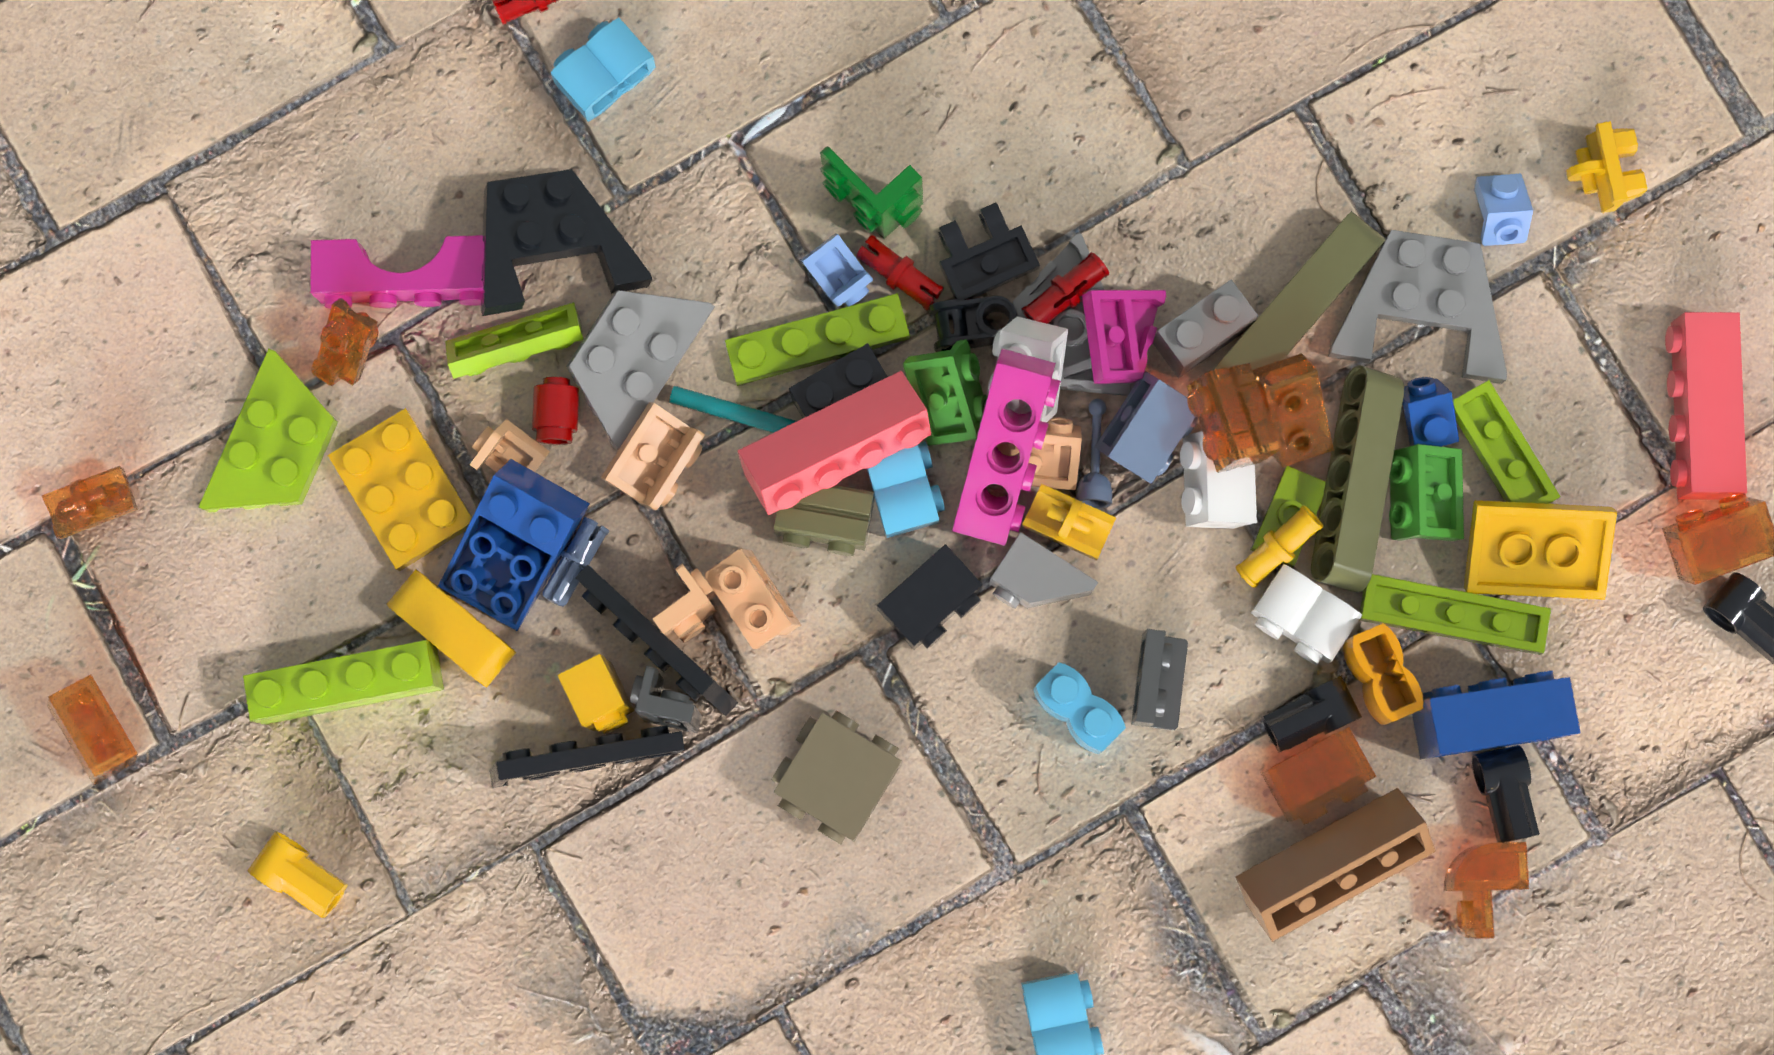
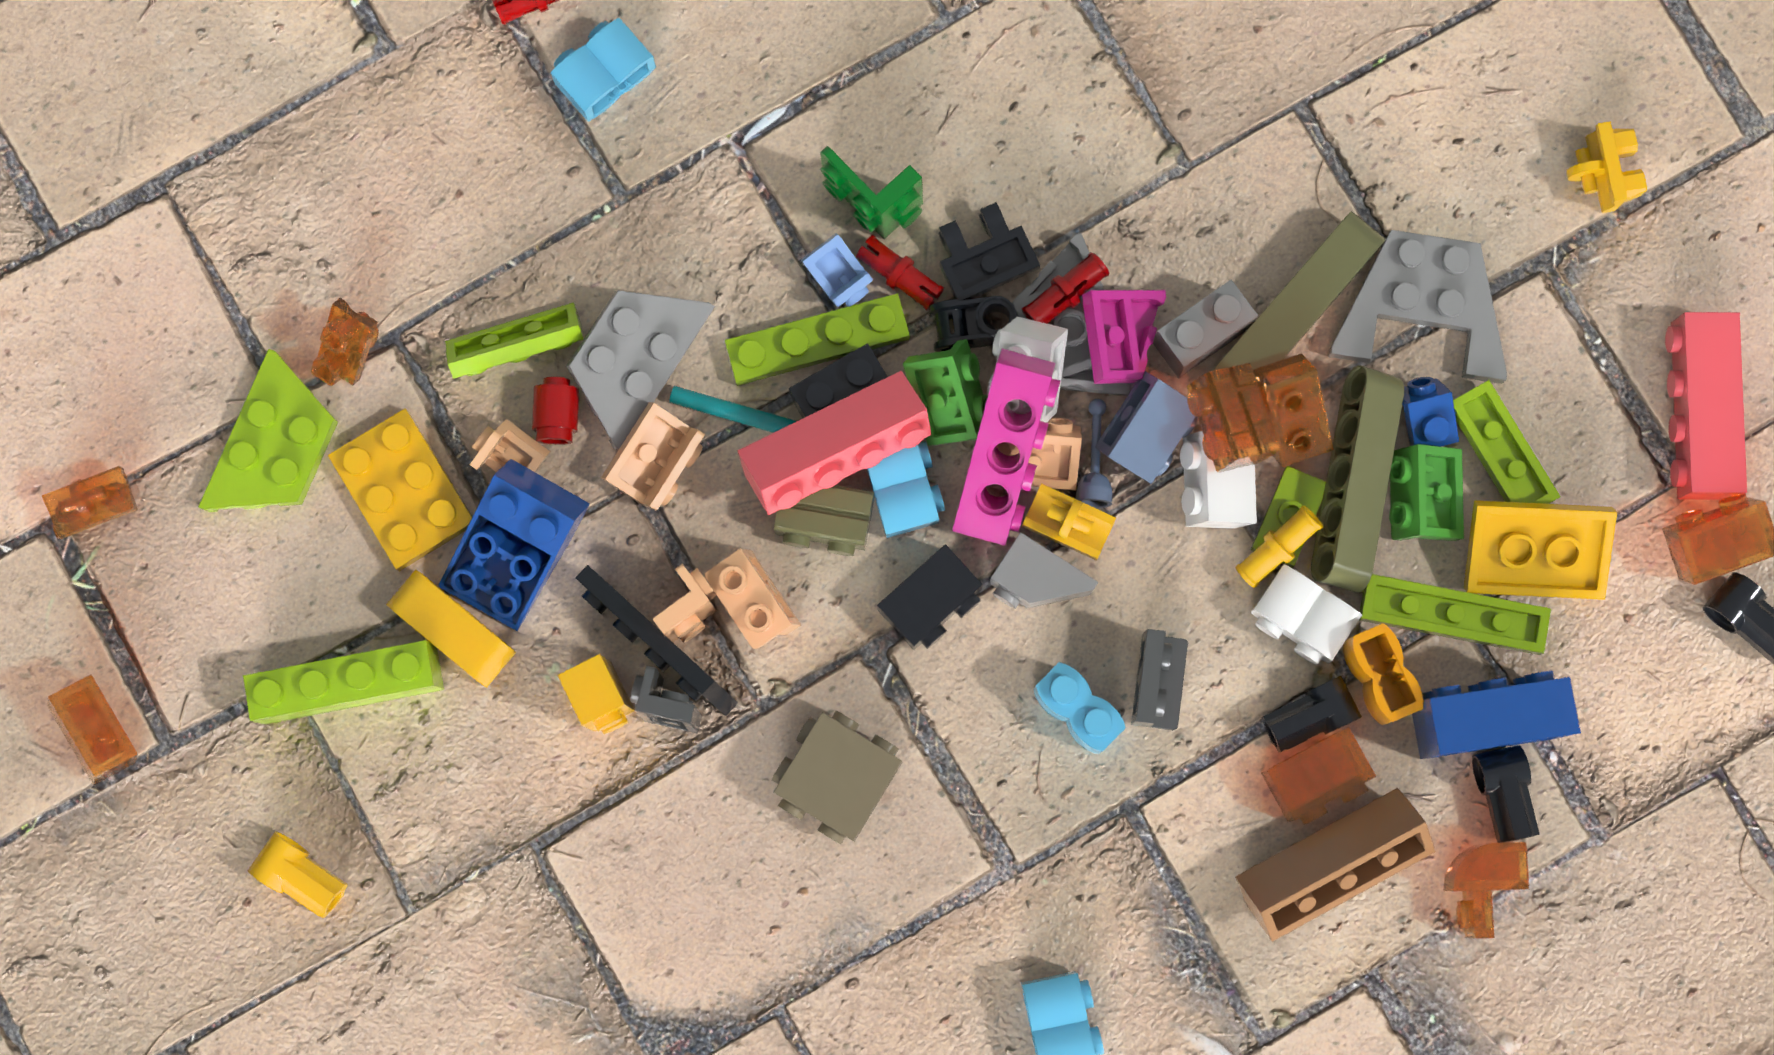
(344, 271): dark pink arch -> none
(545, 221): black wing -> none
(563, 756): black wing -> none
(573, 561): sand blue axle -> none
(1504, 209): light blue bracket -> none

